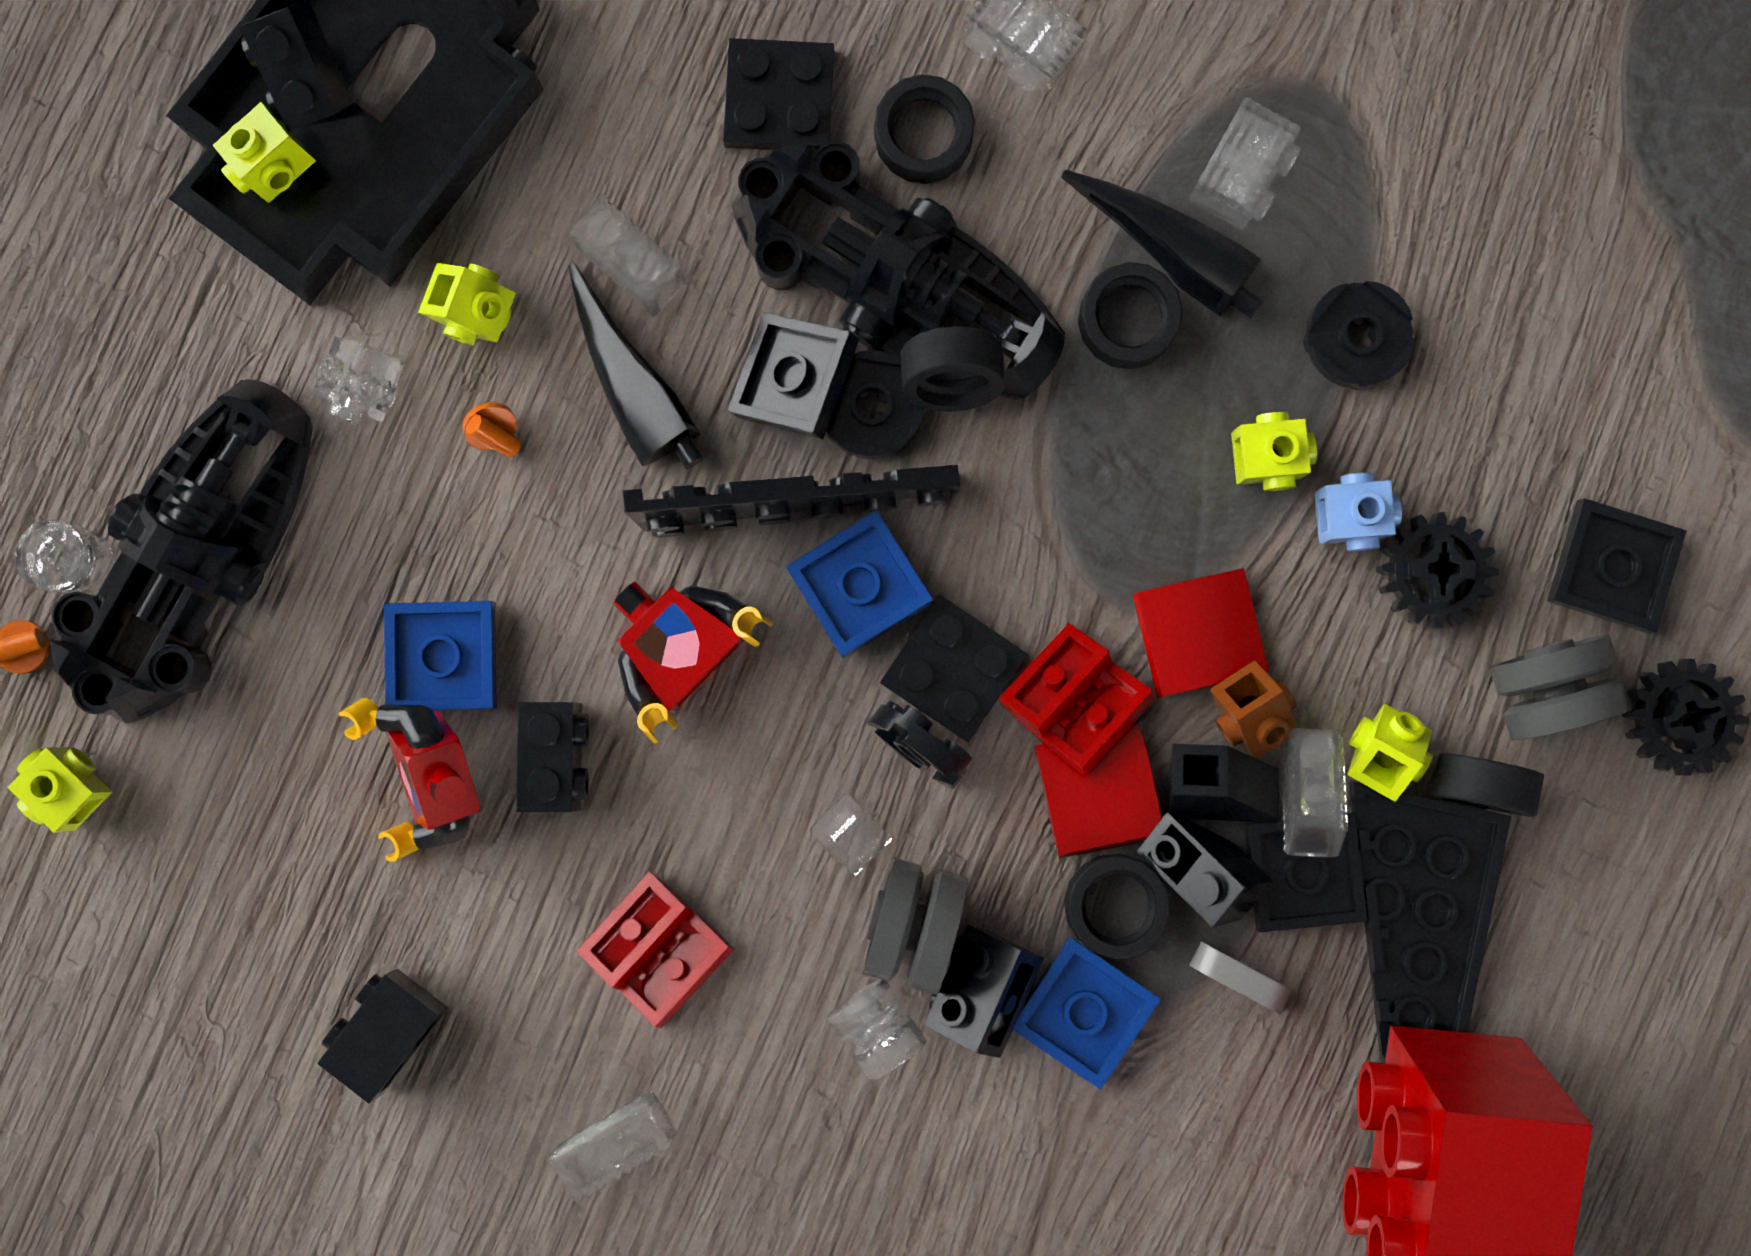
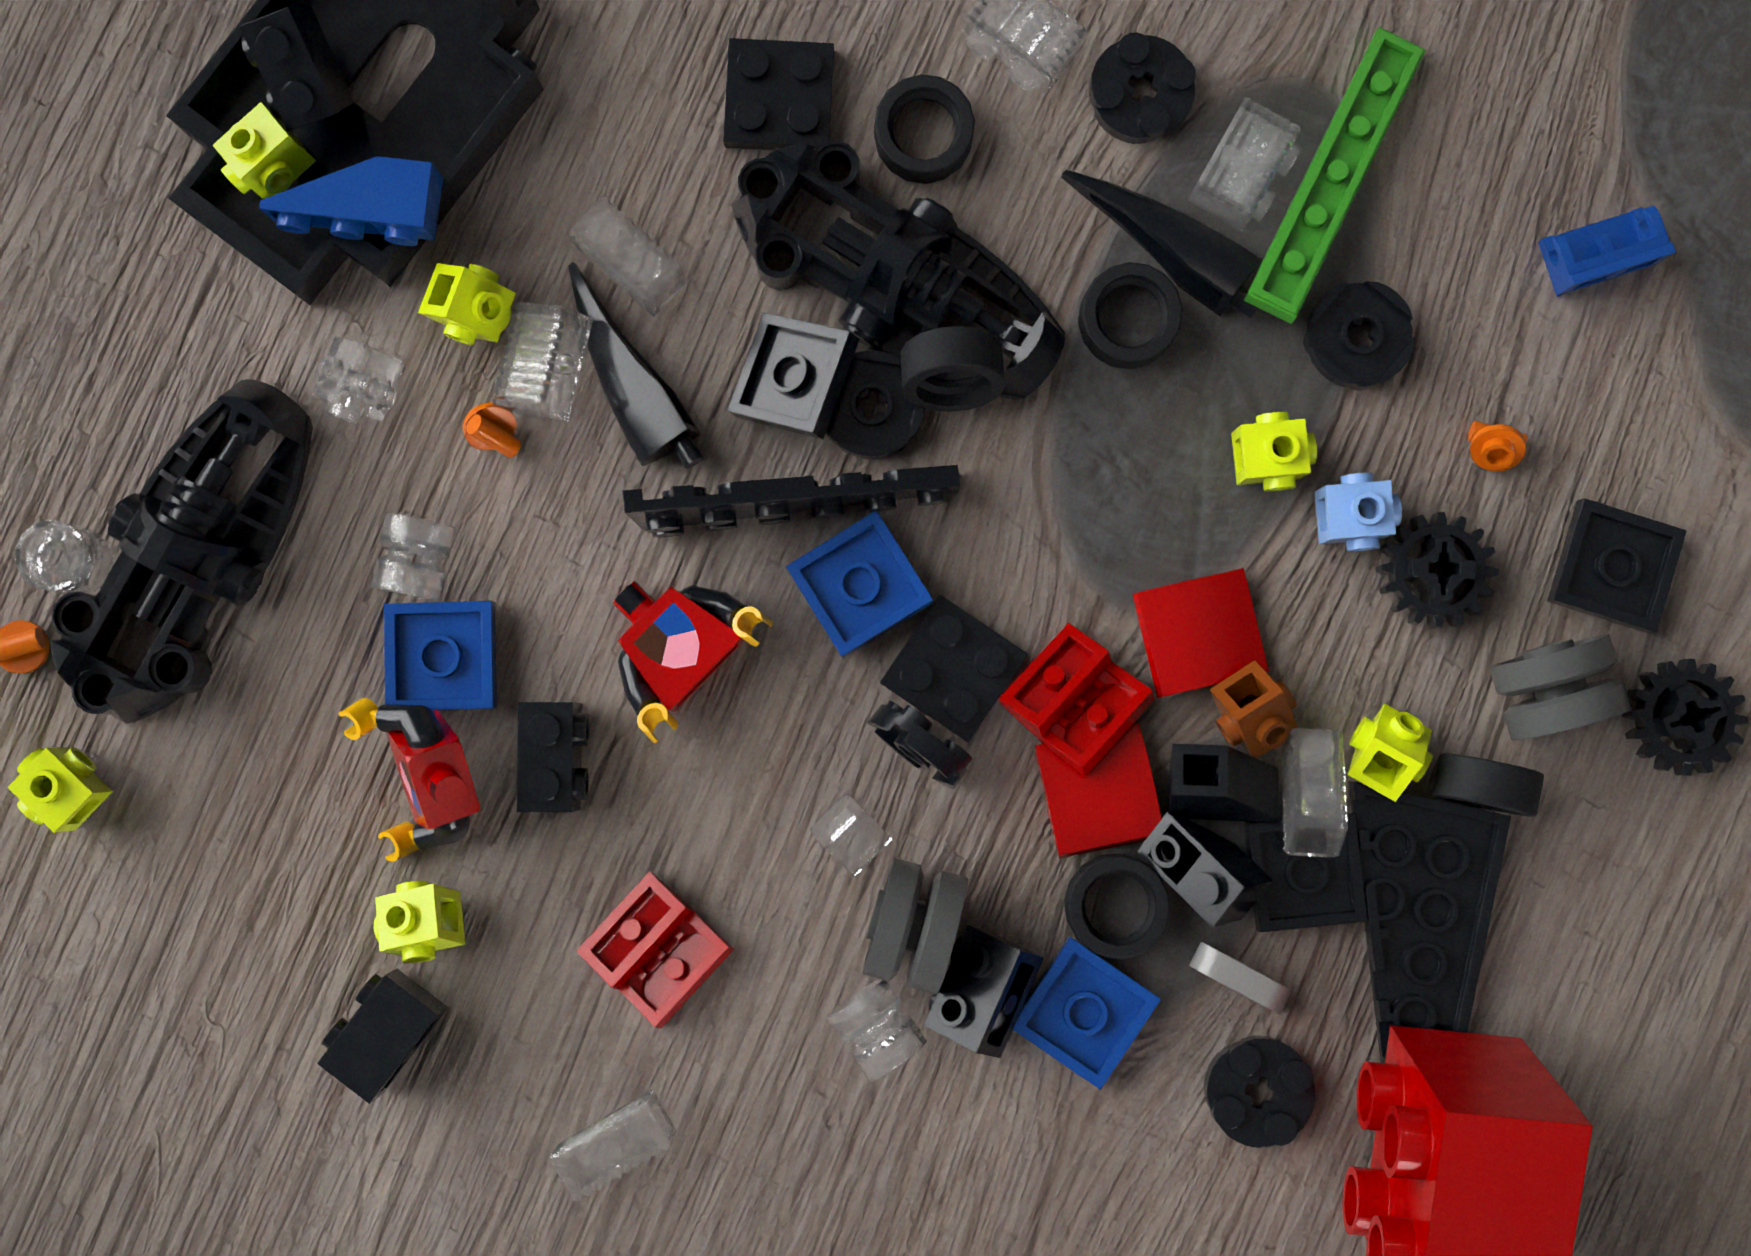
(370, 197): none -> blue slope
(416, 537): none -> clear wheel
(419, 921): none -> neon yellow brick
(542, 361): none -> clear brick
(1170, 77): none -> black plate
(1275, 1119): none -> black plate
(1334, 175): none -> bright green tile
(1496, 446): none -> orange plate
(1606, 249): none -> blue hinge

